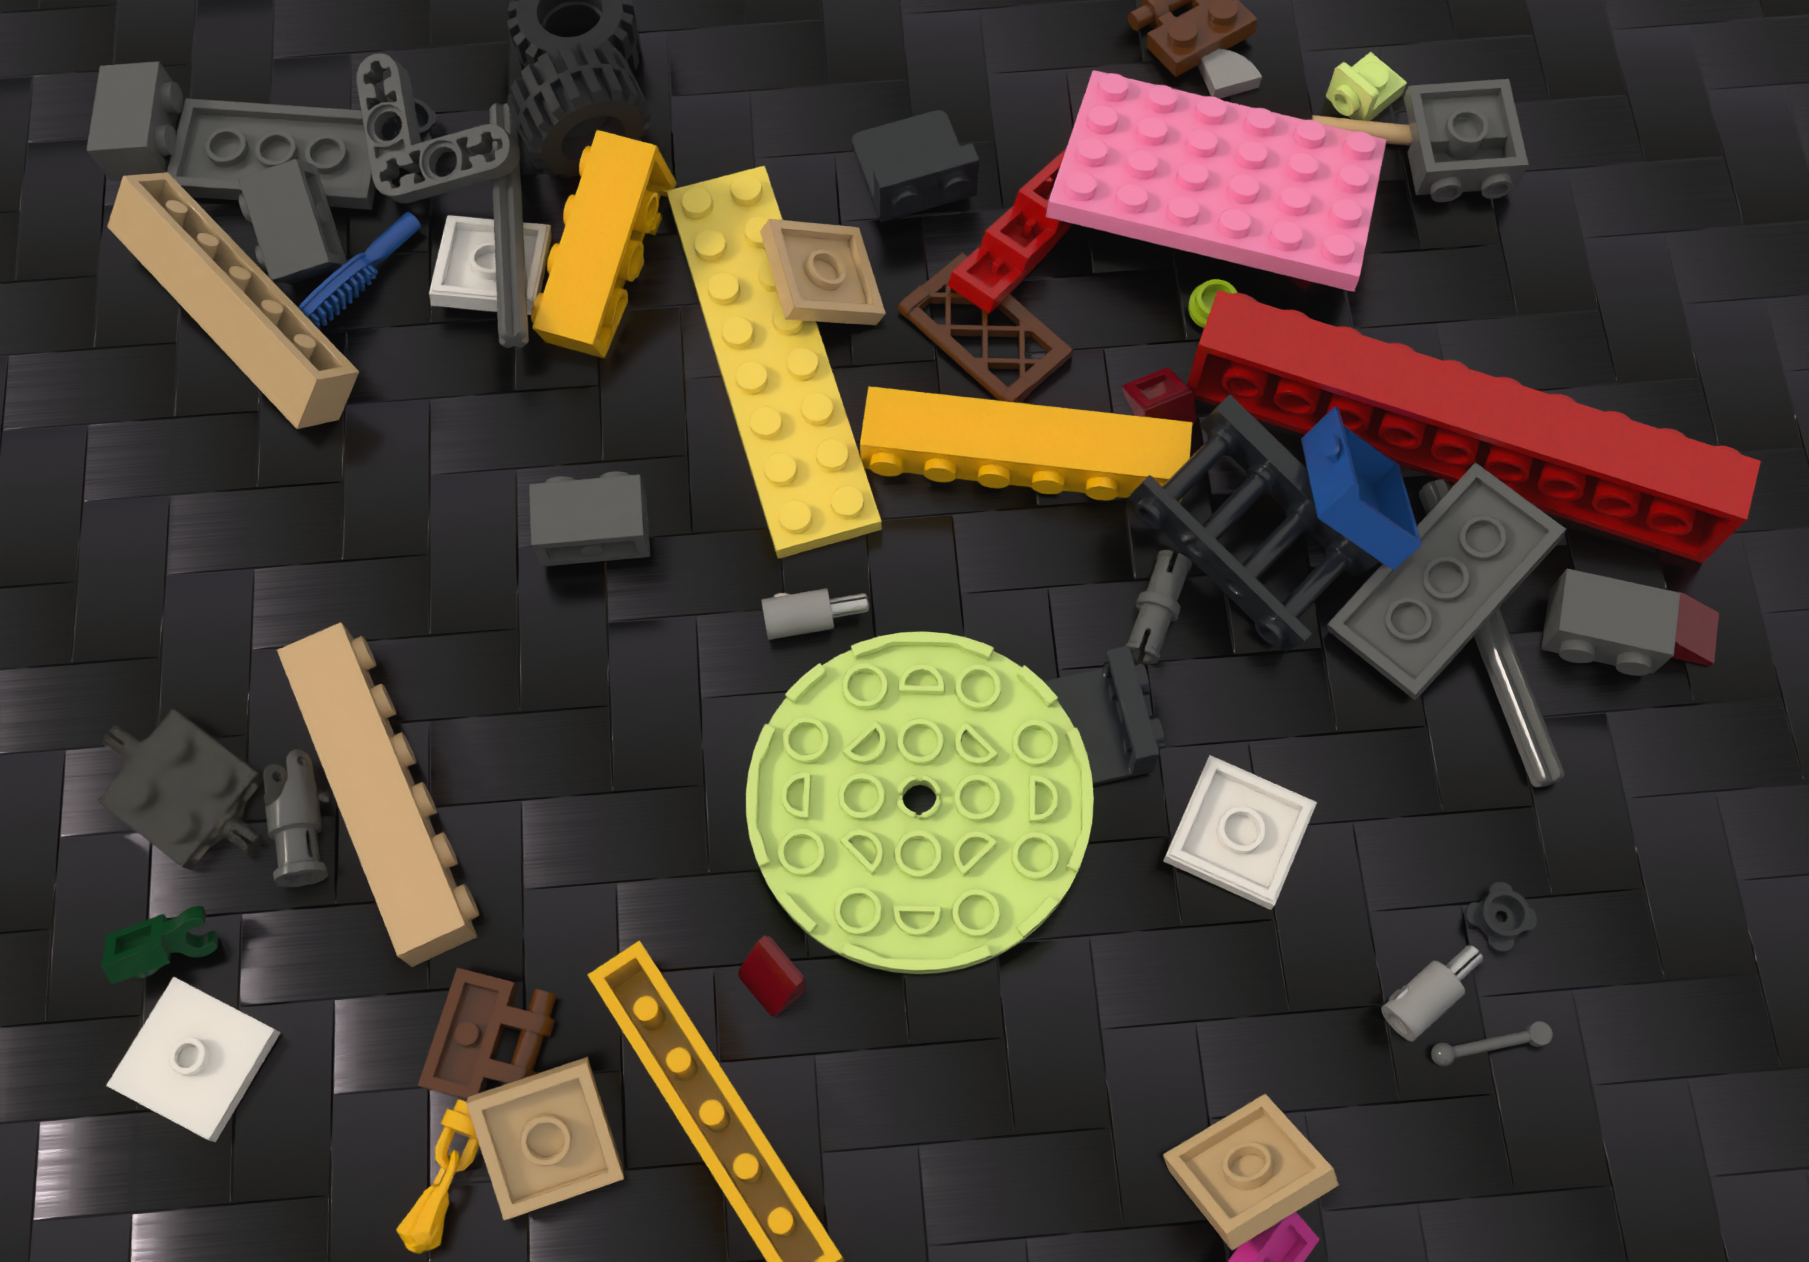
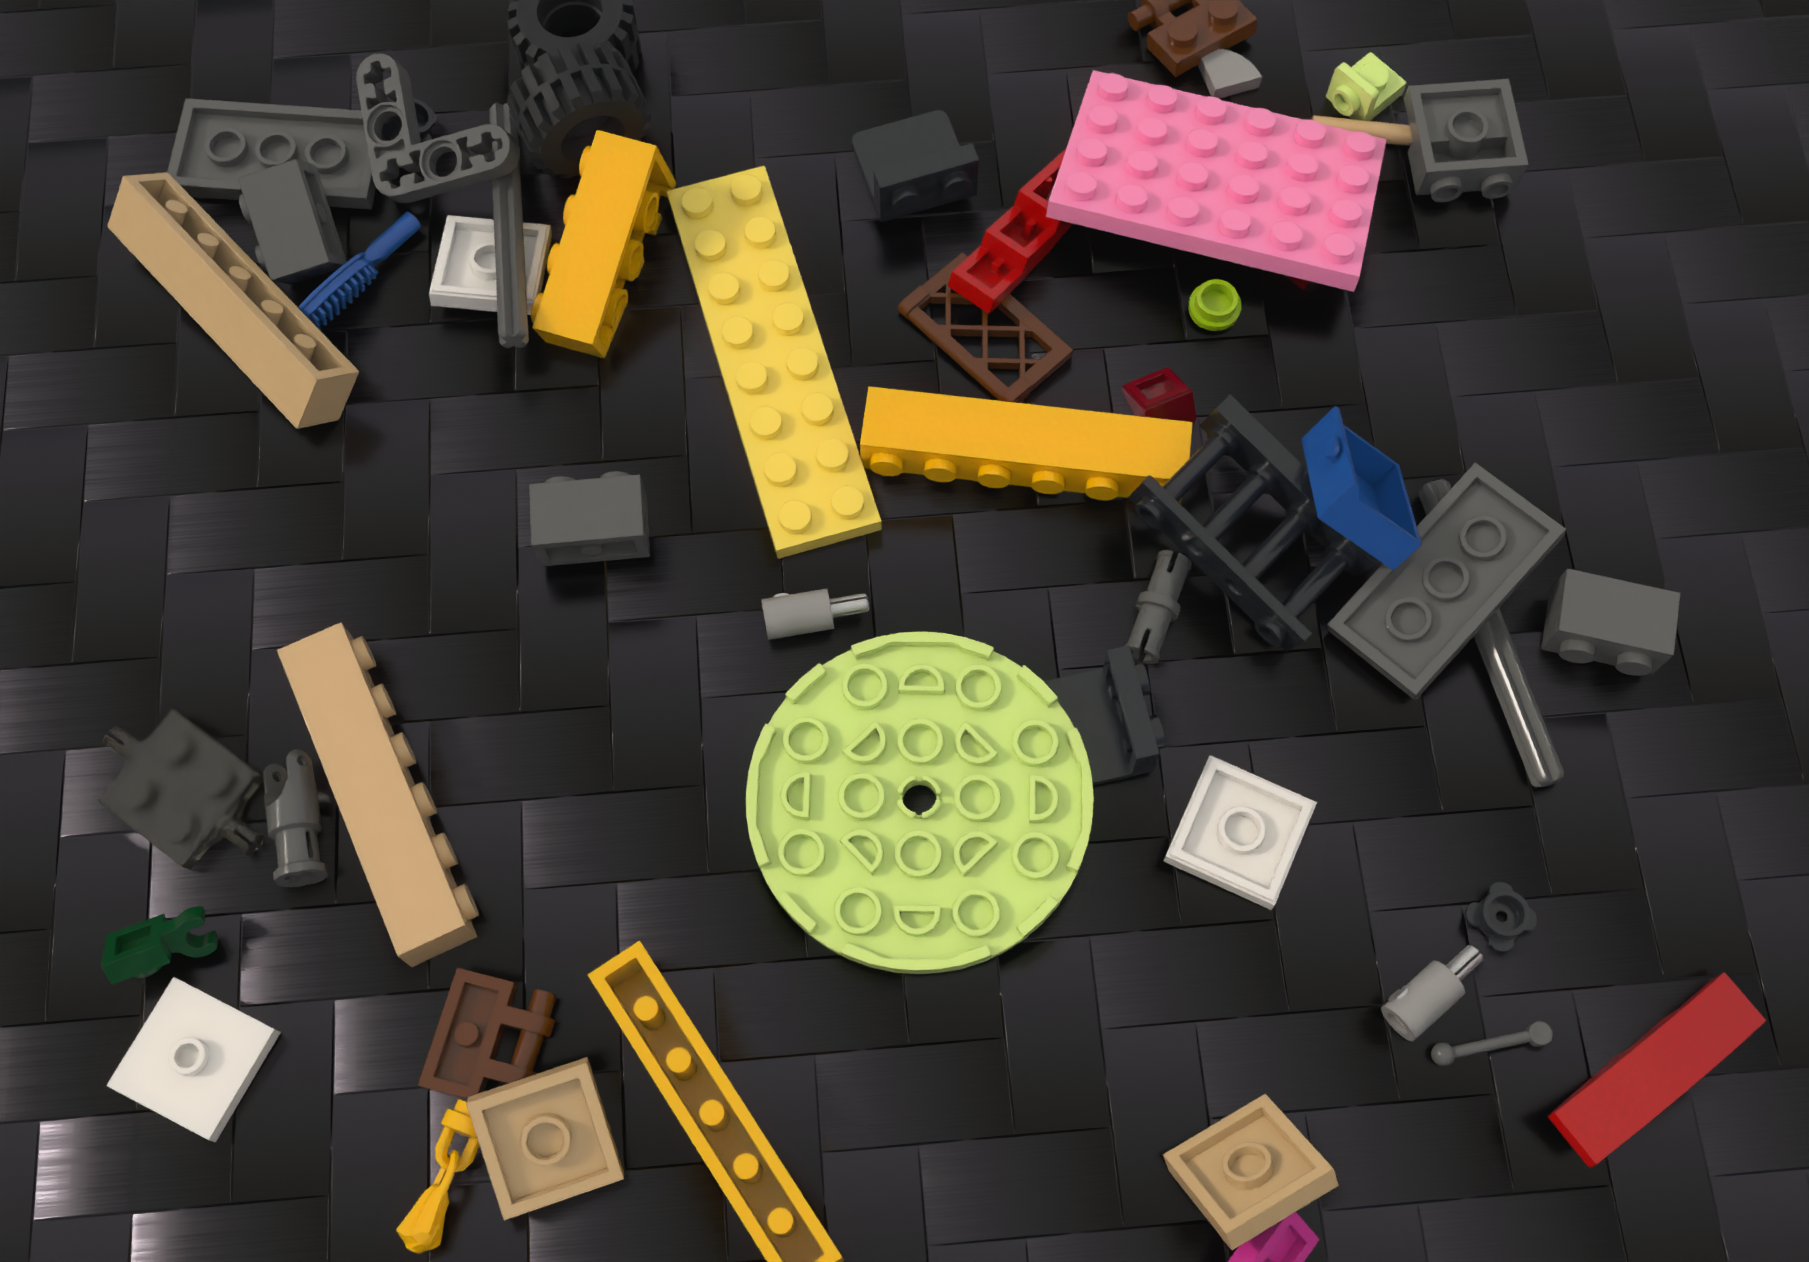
(134, 119): dark grey brick -> none
(771, 977): dark red slope -> none
(822, 272): tan plate -> none
(1447, 417): red brick -> none
(1656, 1070): none -> red slope
(1695, 632): dark red slope -> none

